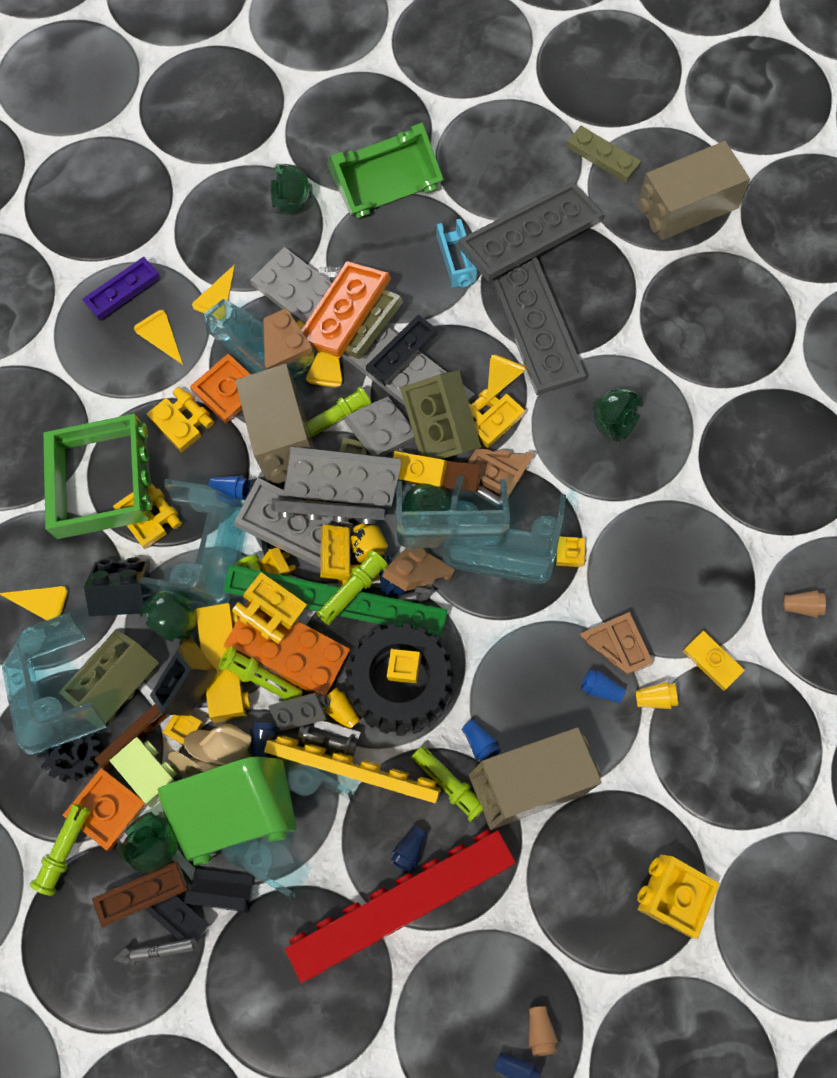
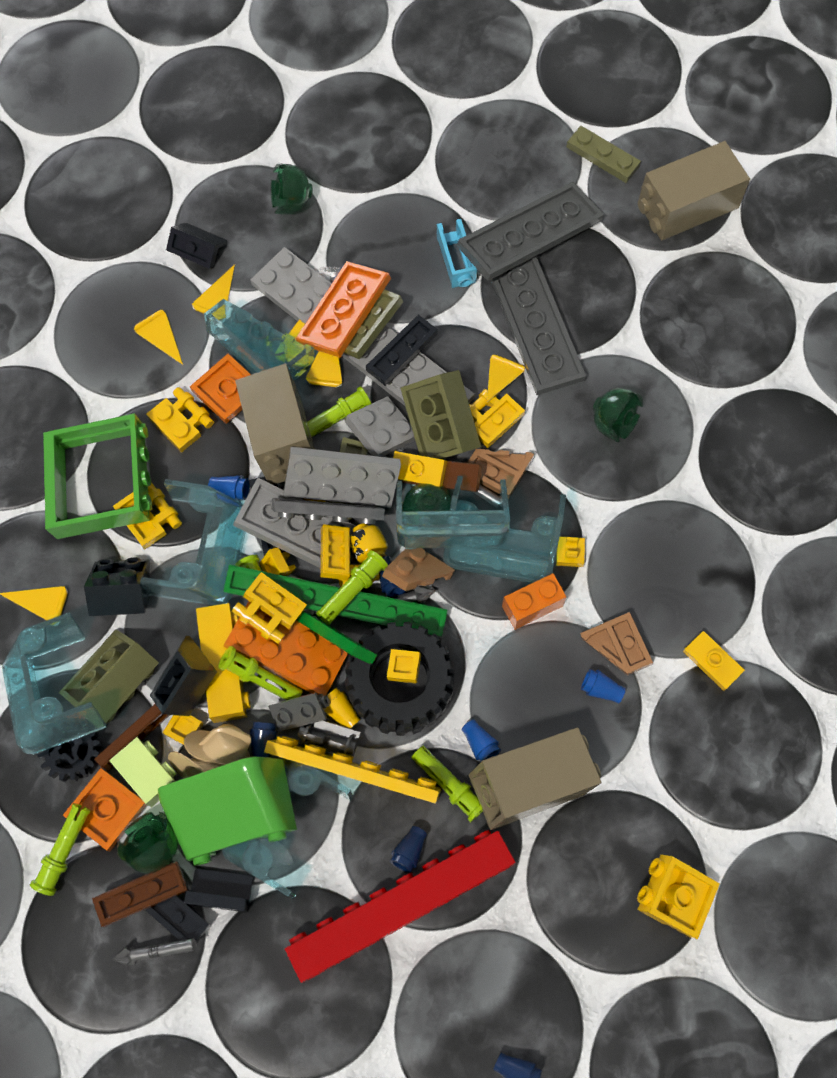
(121, 288): dark purple plate -> none
(170, 614): clear green cylinder -> none
(194, 244): none -> black panel
(283, 340): medium nougat wing -> none
(337, 638): none -> green tile
(386, 171): bright green windscreen -> none
(533, 601): none -> orange brick
(541, 1032): medium nougat cone -> none
(657, 696): yellow cone -> none
(805, 603): medium nougat cone -> none

